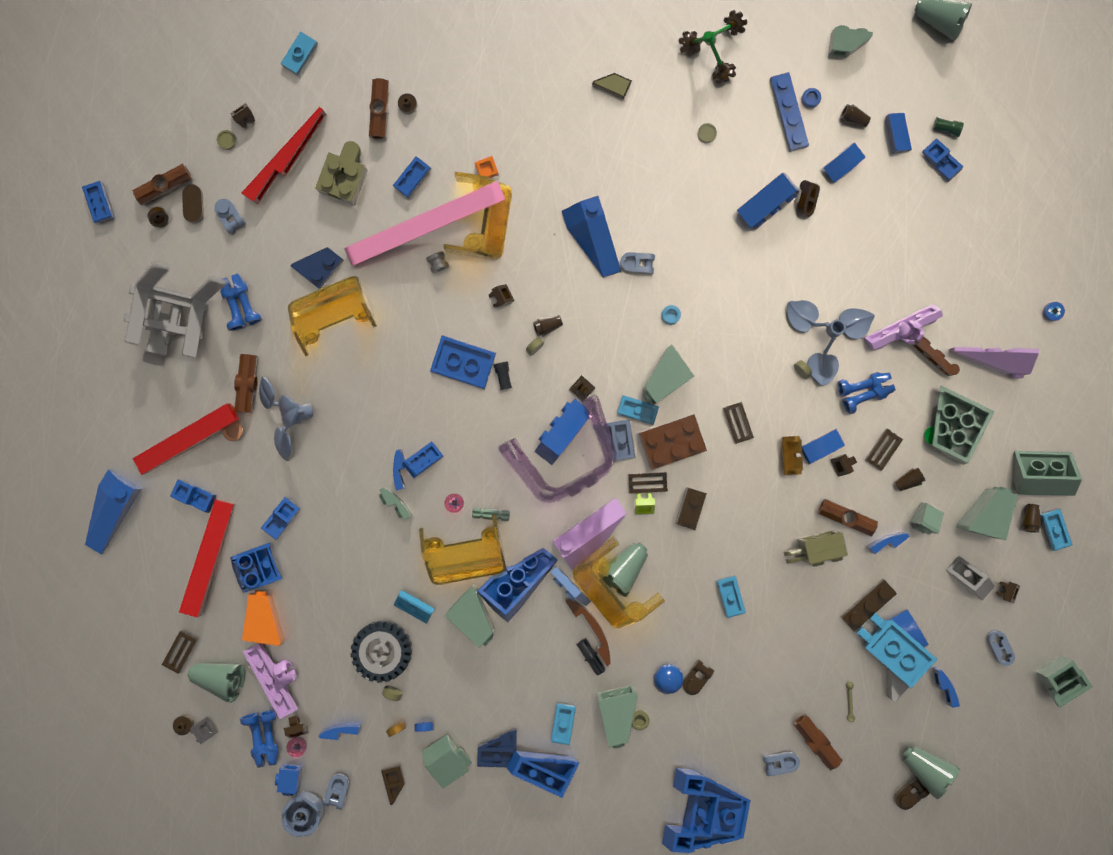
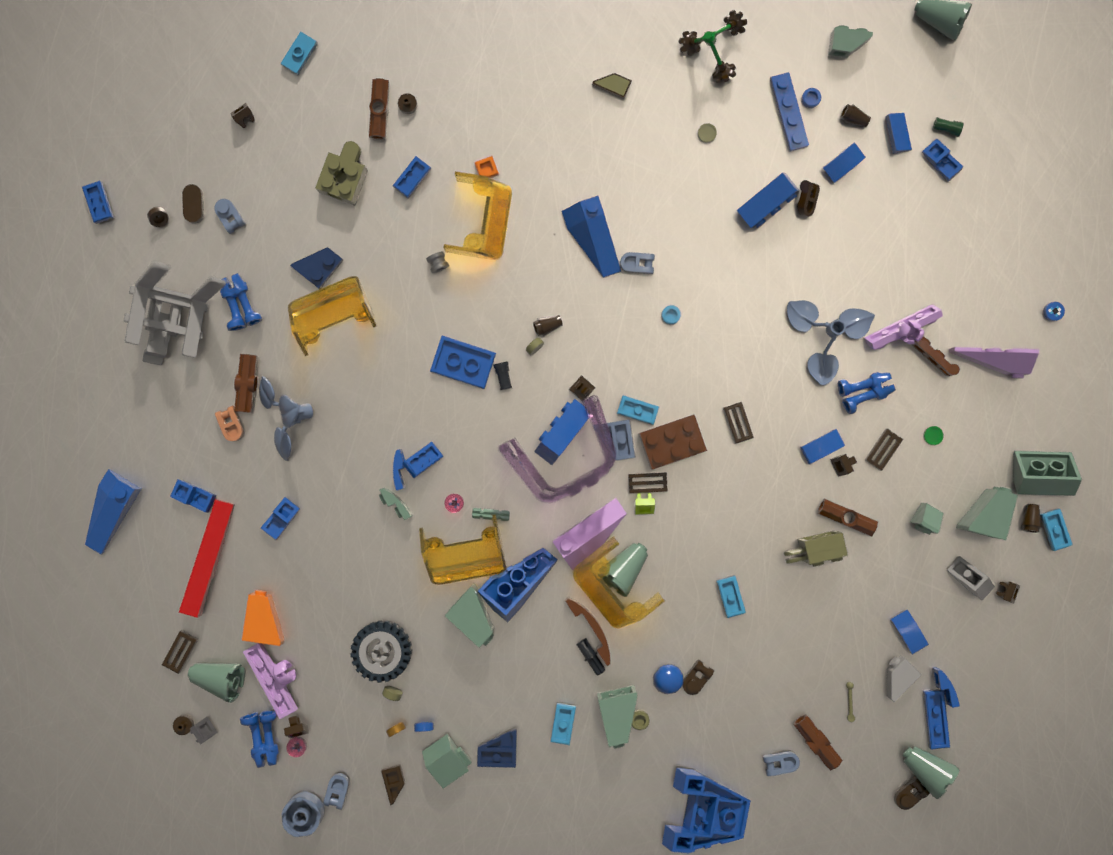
(151, 190): reddish brown piece -> none
(186, 438): red slope -> none
(226, 139): olive piece -> none
(255, 568): blue slope -> none
(284, 159): red slope -> none
(288, 779): blue brick -> none
(334, 732): blue slope -> none
(413, 606): dark azure plate -> none
(425, 223): bright pink beam -> none
(502, 295): dark brown tile -> none
(544, 770): blue wedge -> none
(572, 590): medium blue wing -> none
(667, 376): sand green slope -> none
(690, 508): dark brown brick -> none
(791, 463): pearl gold hinge -> none
(803, 369): olive tile -> none
(868, 605): dark brown plate -> none
(892, 540): blue slope -> none
(897, 650): dark azure tile -> none
(911, 479): dark brown cone -> none
(936, 719): none -> blue tile
(959, 425): sand green wedge -> none
(1004, 645): sand blue beam -> none
(1063, 680): sand green plate -> none

